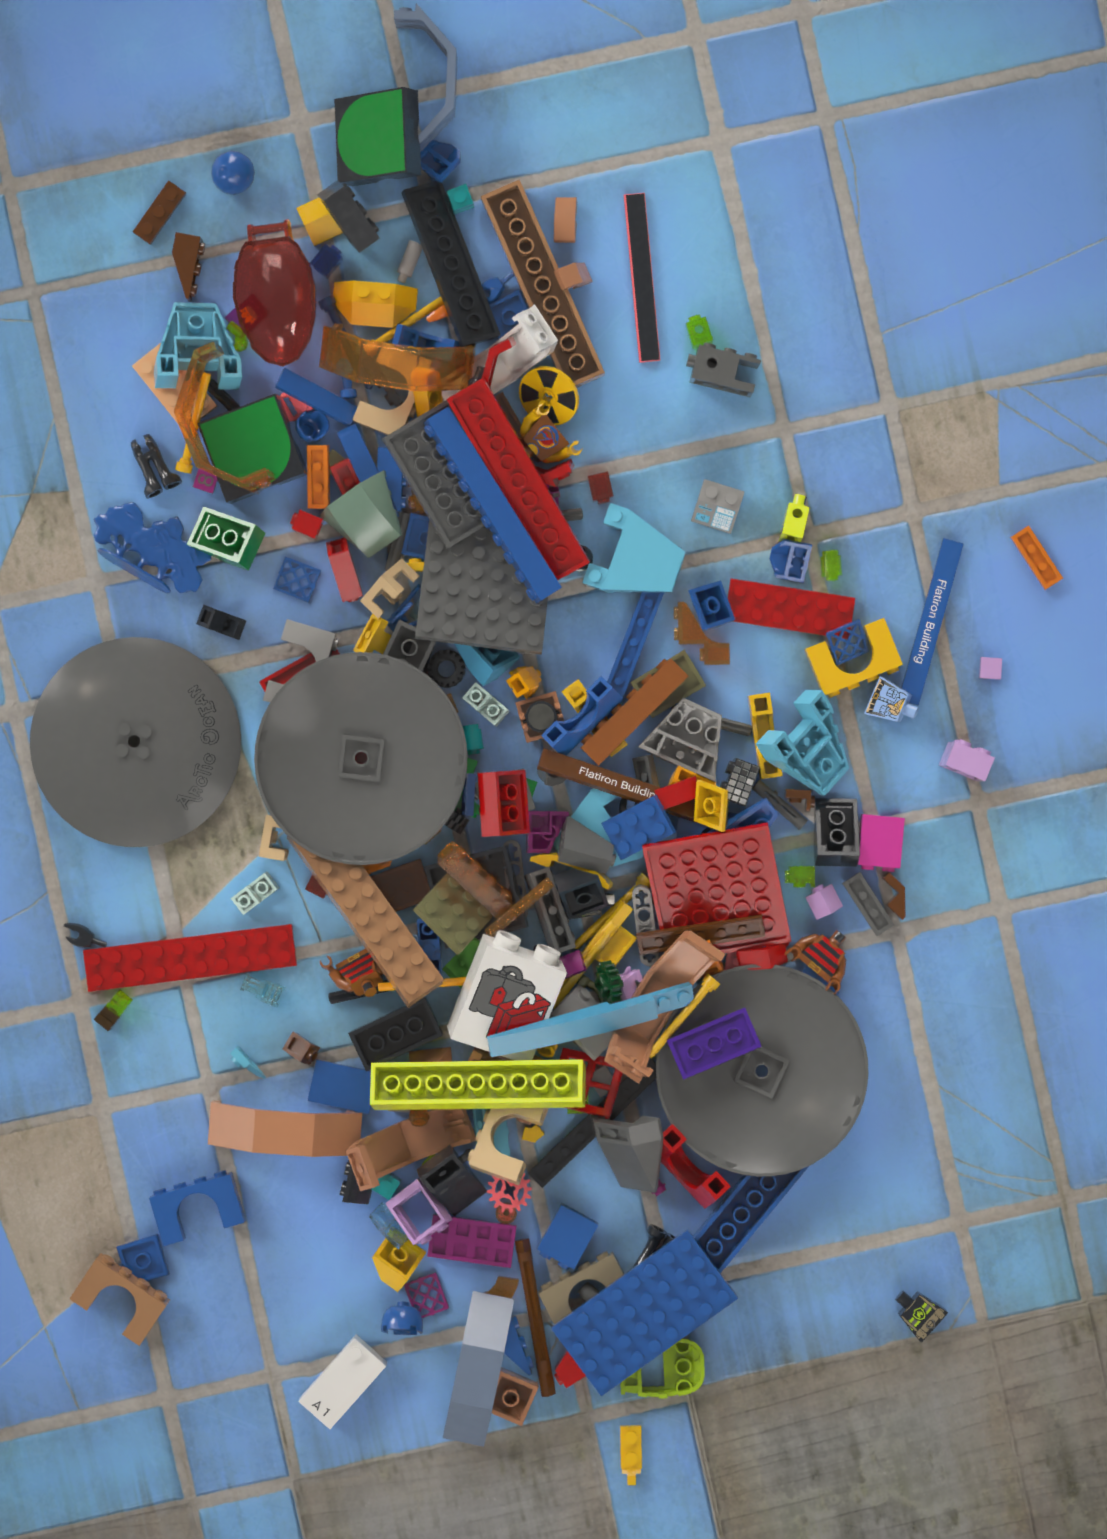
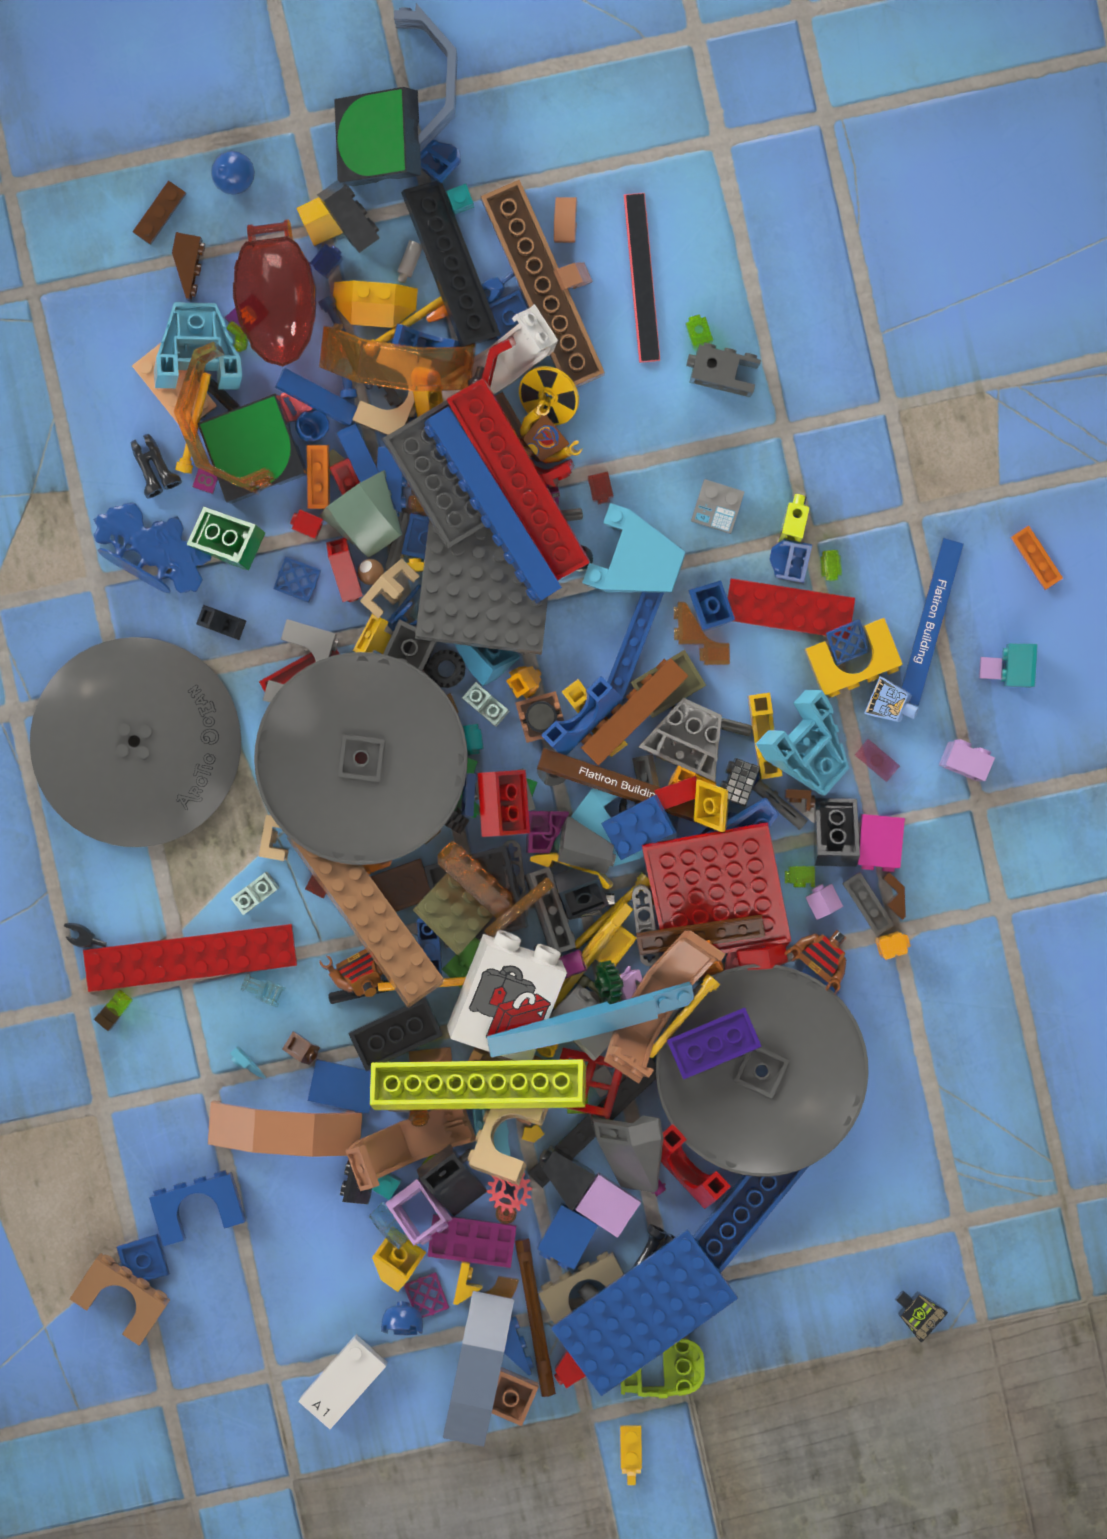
(370, 571): none -> medium nougat piece
(465, 1289): none -> yellow slope
(566, 1175): none -> black slope
(608, 1204): none -> lavender brick
(877, 760): none -> clear pink plate
(892, 945): none -> light orange brick
(1019, 665): none -> teal slope

